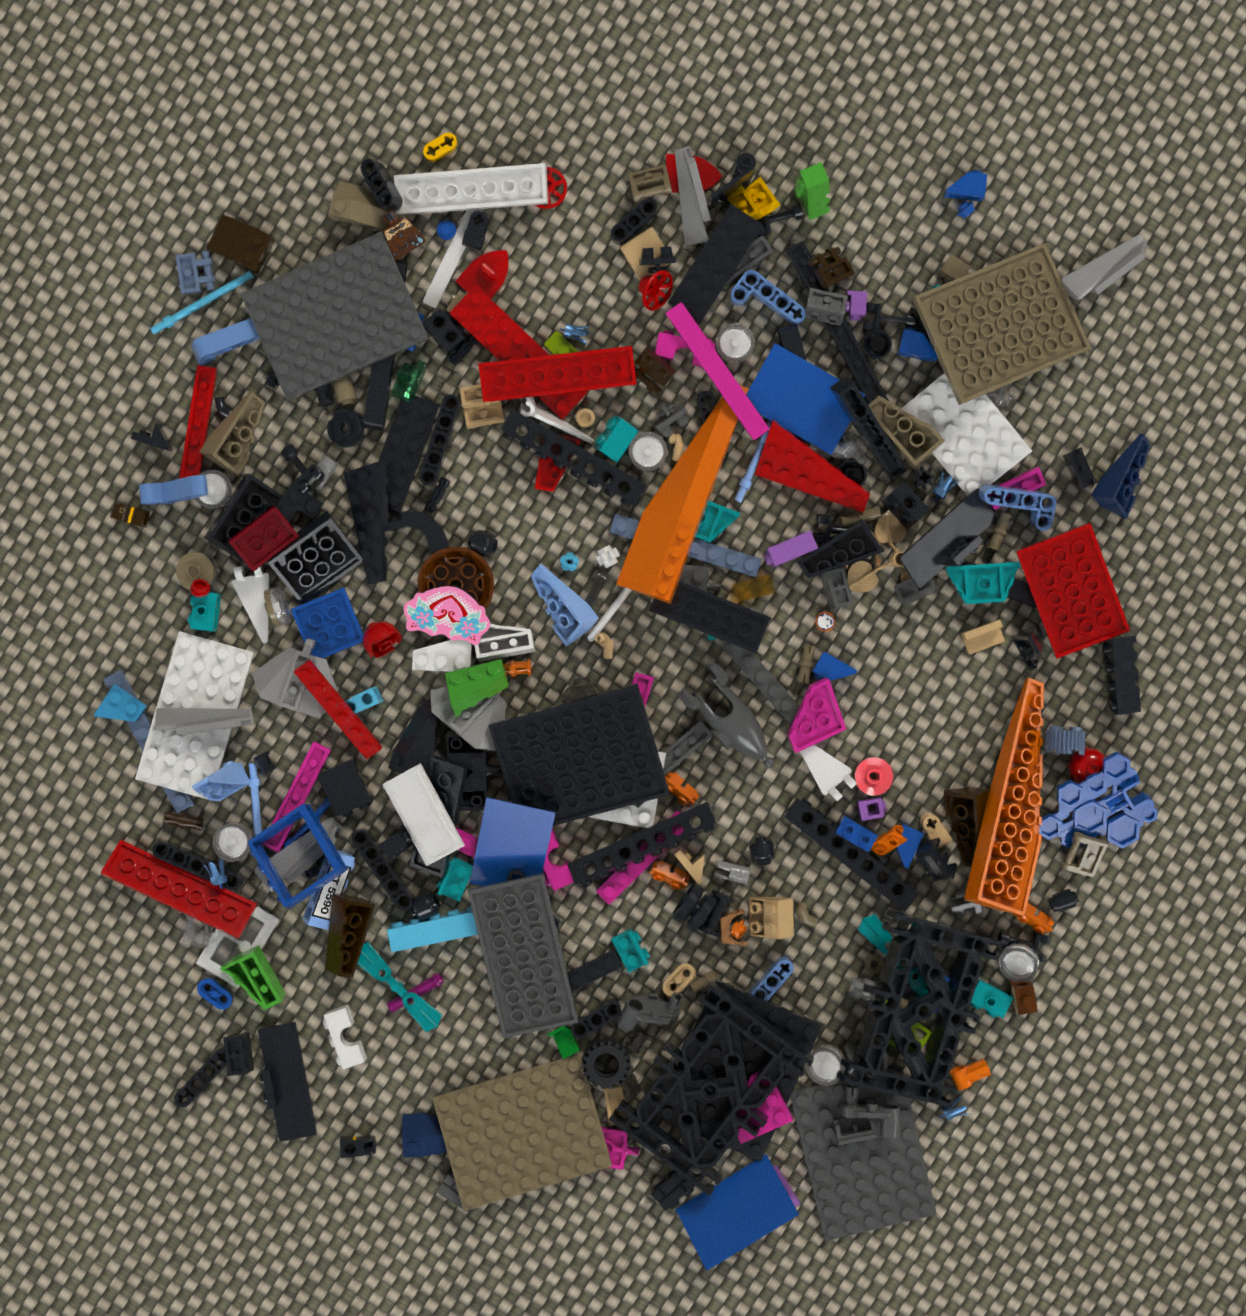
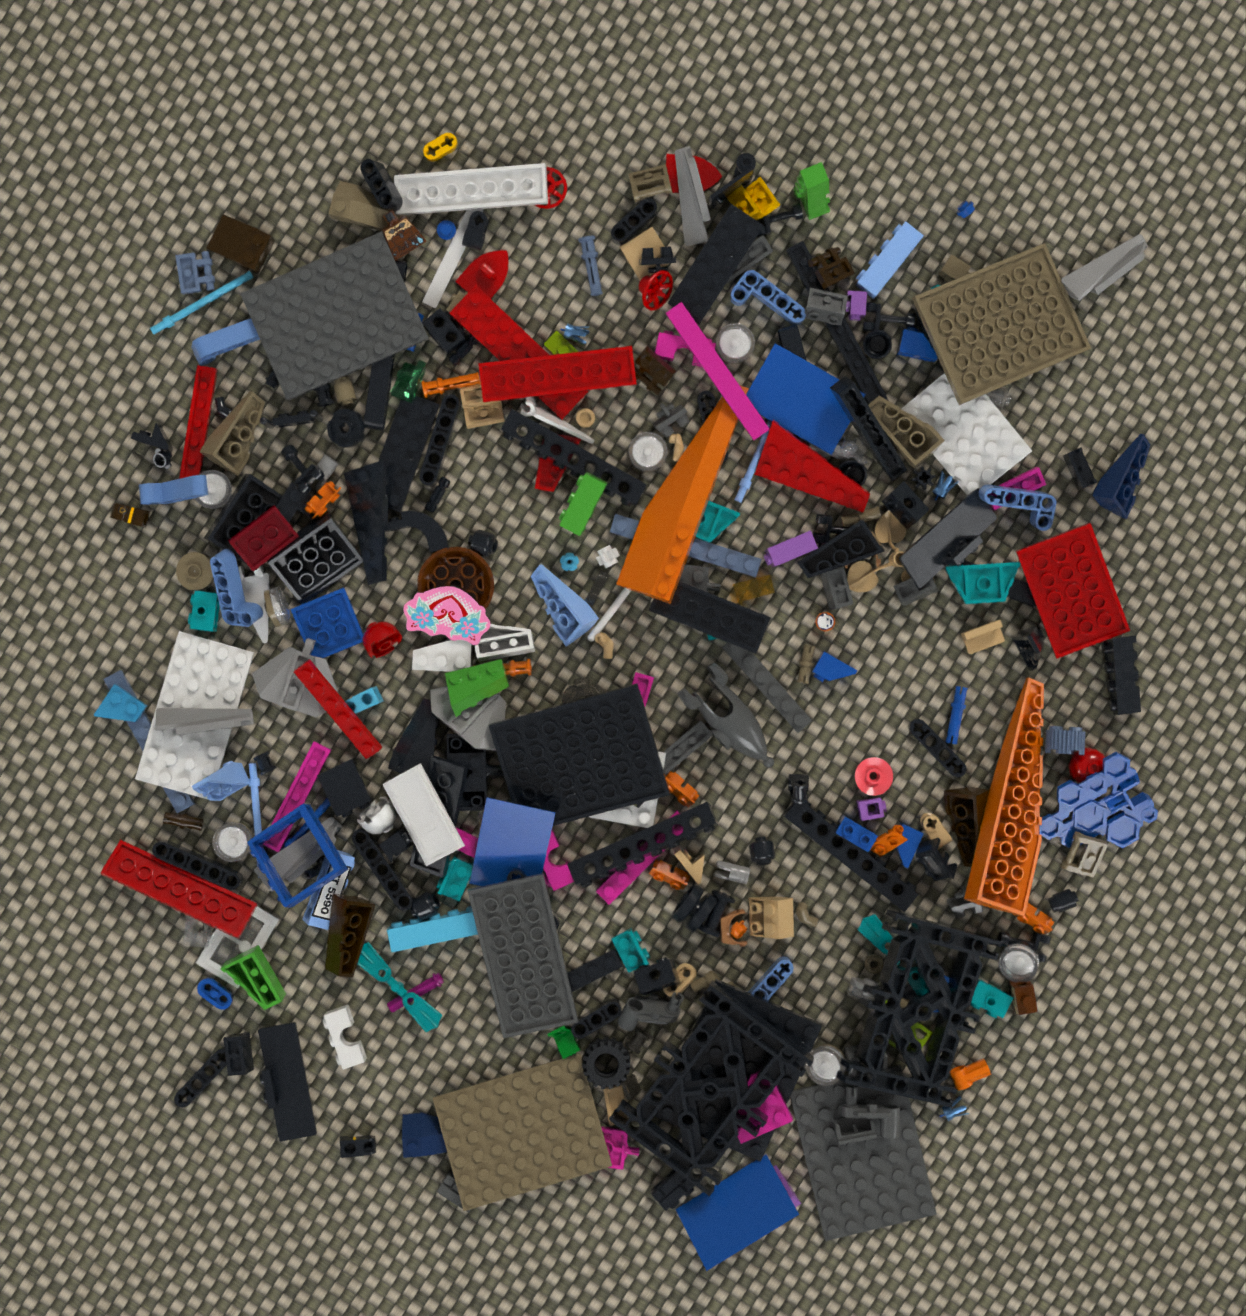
(158, 458): none -> black plate
(200, 588): red plate -> none
(215, 878): flat silver piece -> none
(230, 591): none -> medium blue beam
(285, 420): none -> black plate
(318, 505): none -> orange hinge
(378, 817): none -> white cylinder
(441, 386): none -> orange pin
(582, 503): none -> bright green wedge
(589, 256): none -> sand blue pin
(615, 438): teal brick -> none
(667, 978): none -> black brick
(798, 787): none -> black piece
(816, 717): dark pink plate -> none
(827, 771): white flag -> none
(889, 260): none -> light blue brick
(939, 745): none -> black beam
(956, 714): none -> blue pin
(969, 187): blue slope -> none
(999, 531): dark tan pin -> none

